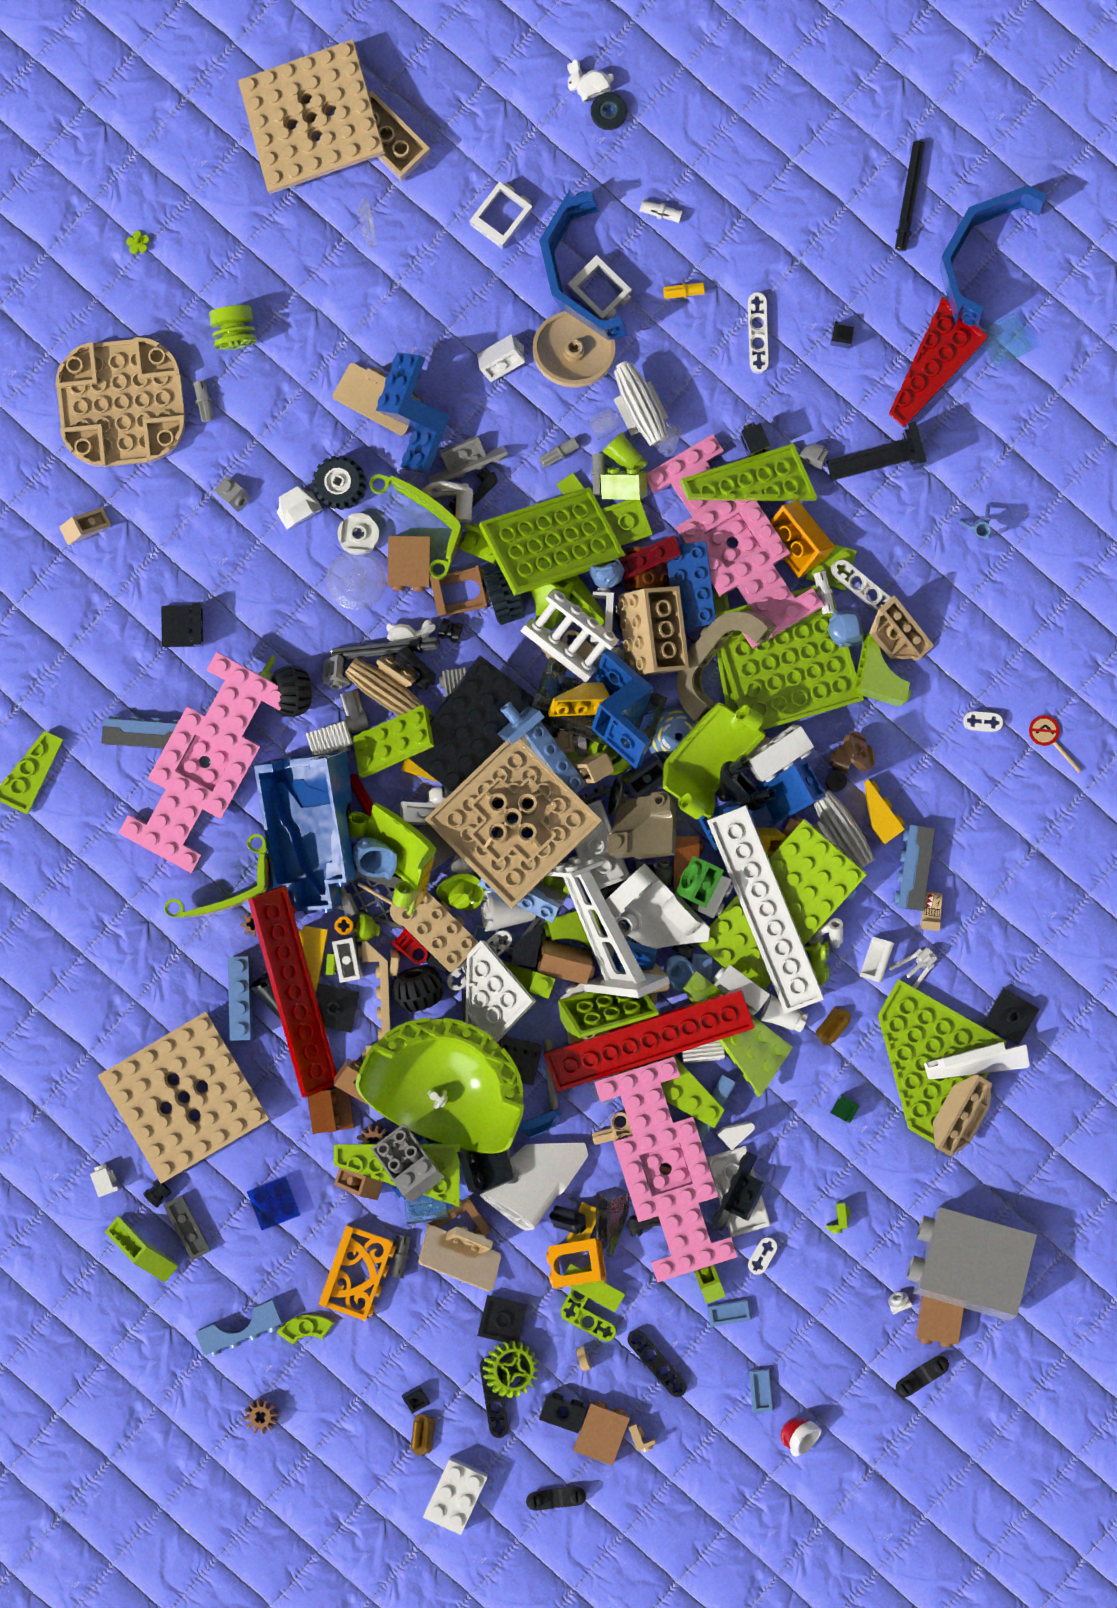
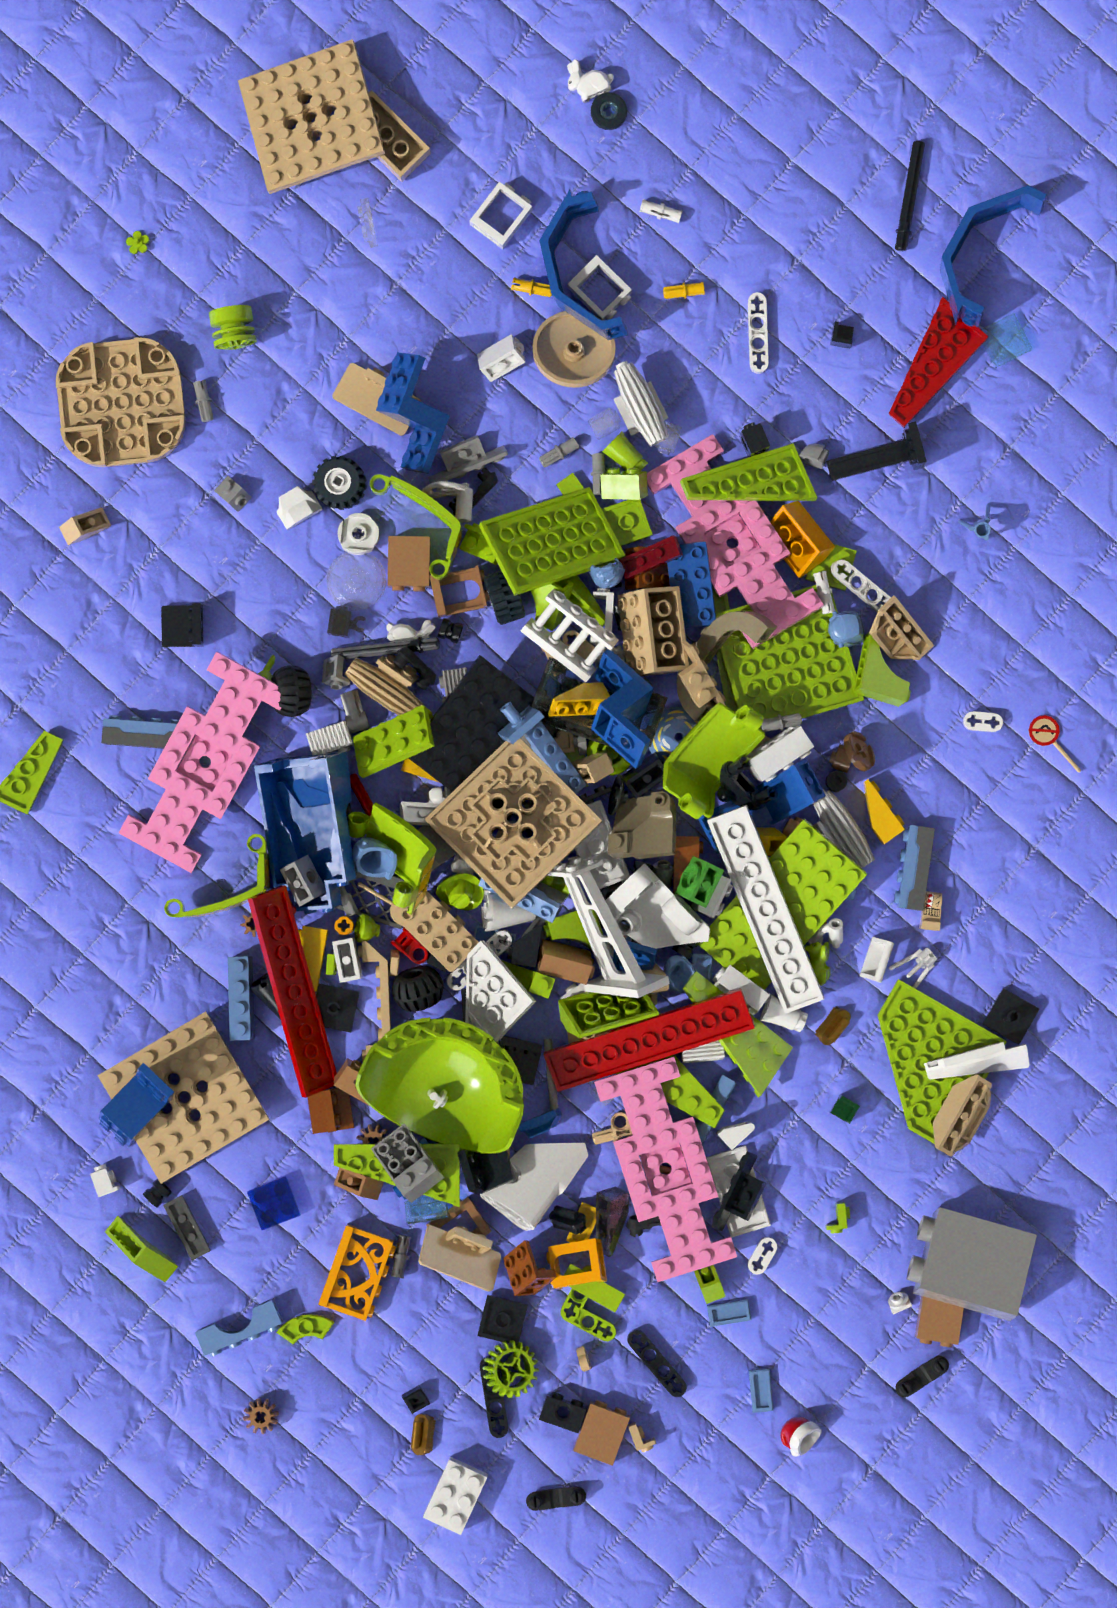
(135, 1105): none -> blue bracket
(303, 880): none -> light grey brick
(341, 622): none -> clear smoke brick
(523, 1272): none -> dark orange bracket
(531, 287): none -> yellow axle
(697, 680): none -> tan bracket
(781, 722): none -> light grey axle

